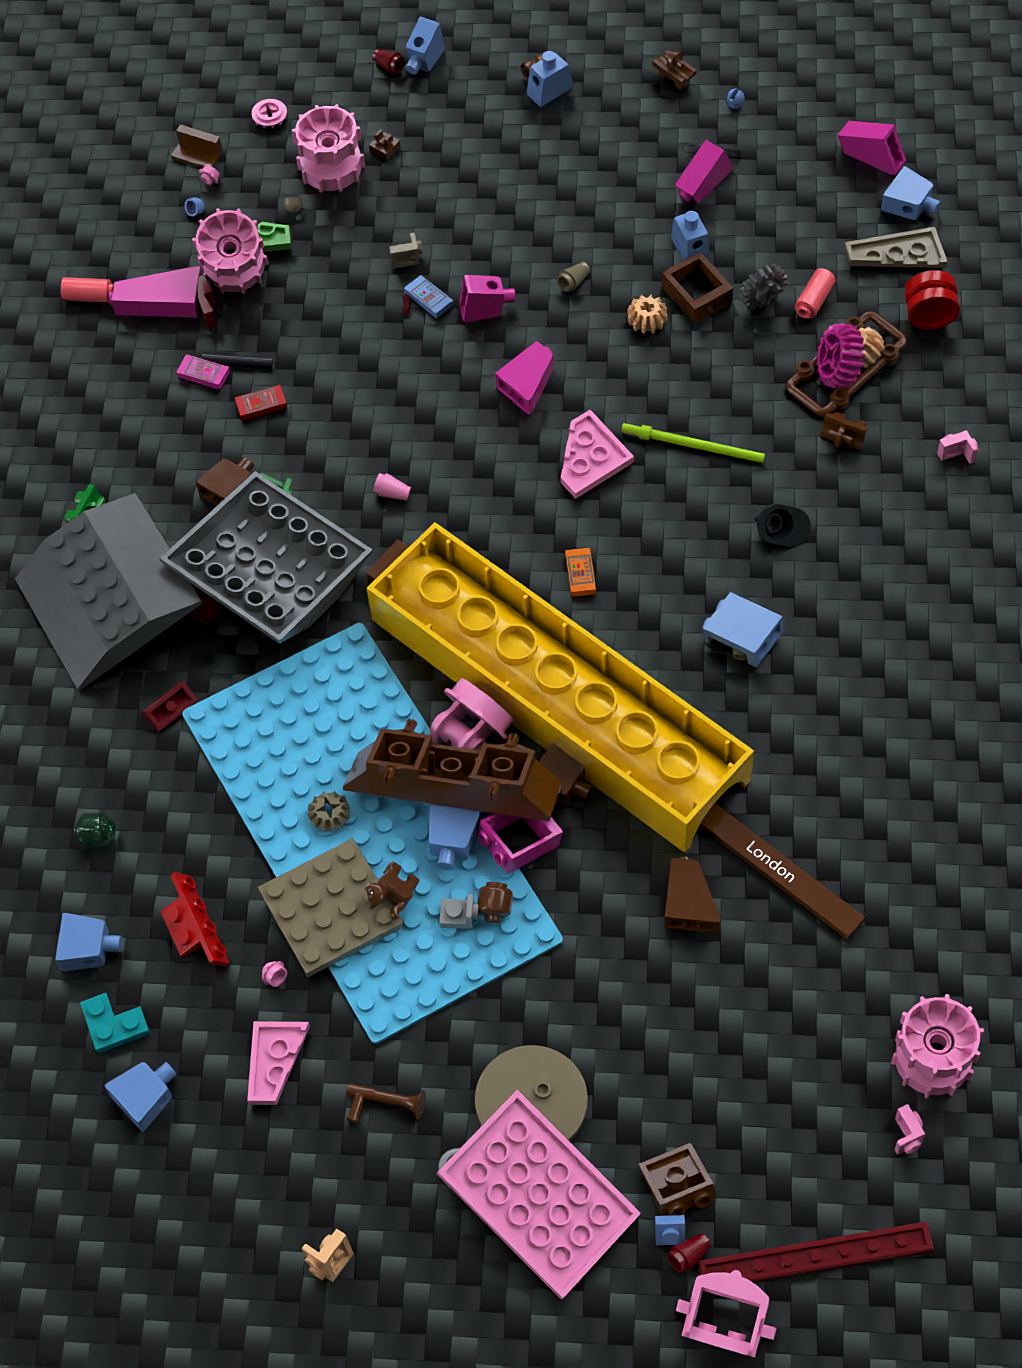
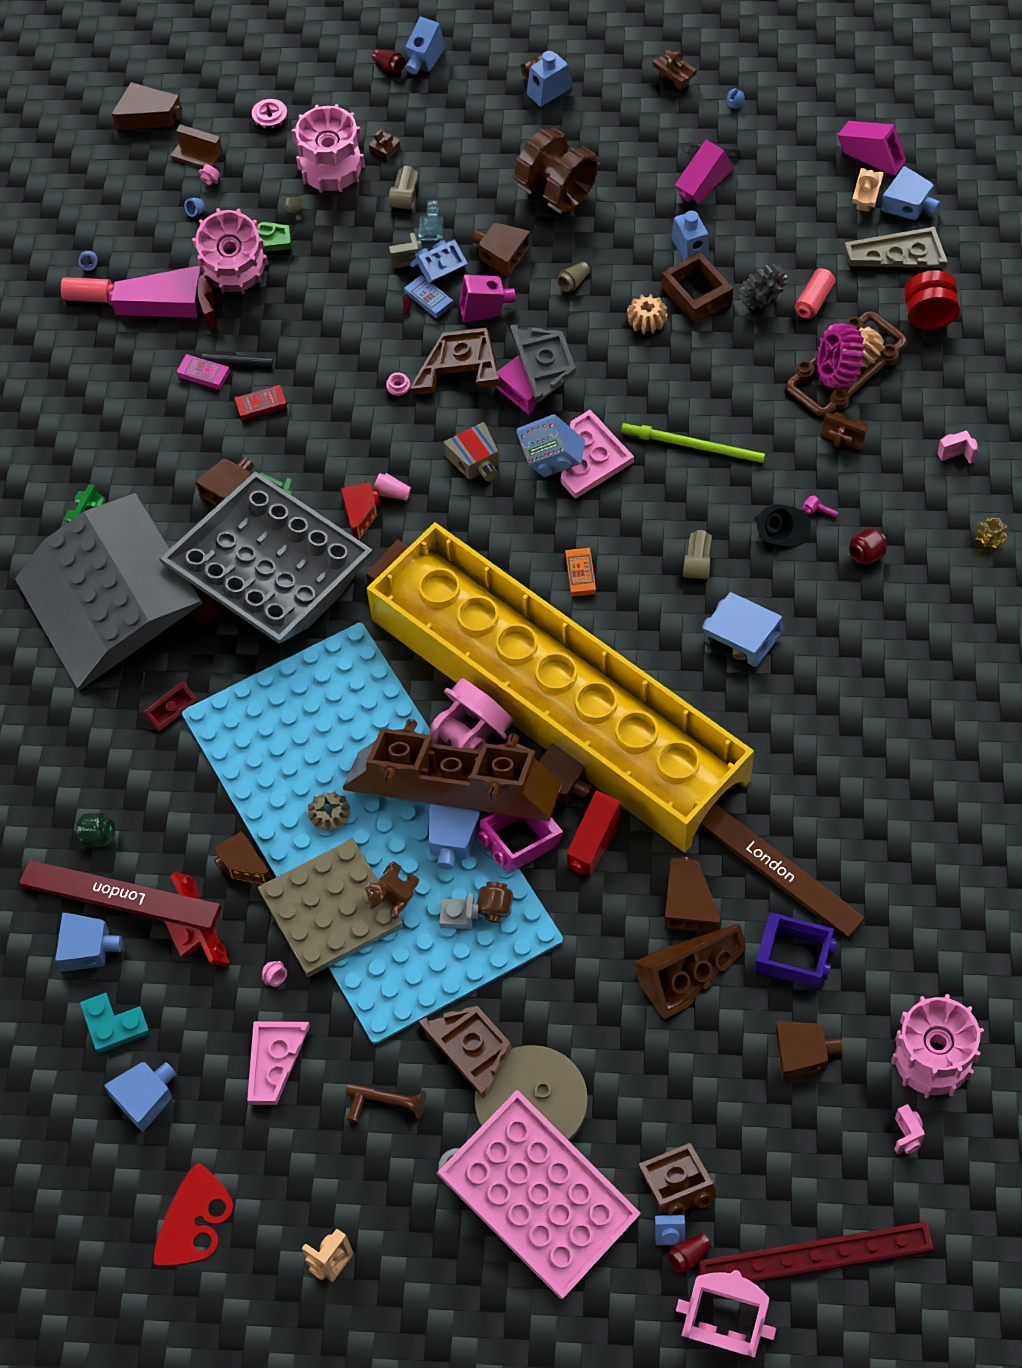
(84, 262): none -> medium blue hinge
(121, 895): none -> dark red tile
(146, 108): none -> slope
(179, 1229): none -> red piece
(240, 860): none -> reddish brown slope
(360, 507): none -> red slope
(398, 379): none -> bright pink plate
(403, 192): none -> dark tan piece
(431, 225): none -> clear light blue plate
(440, 260): none -> medium blue bracket
(459, 353): none -> reddish brown wing
(470, 1044): none -> reddish brown wing
(473, 452): none -> dark tan torso
(502, 246): none -> reddish brown torso
(544, 359): none -> dark grey wing
(549, 166): none -> reddish brown piece
(551, 445): none -> medium blue slope
(594, 833): none -> red slope
(682, 970): none -> reddish brown wedge
(698, 561): none -> dark tan piece
(799, 929): none -> dark purple window
(803, 1049): none -> reddish brown torso
(814, 503): none -> dark pink hand
(867, 189): none -> light nougat hips
(868, 546): none -> dark red head
(992, 532): none -> clear yellow gear

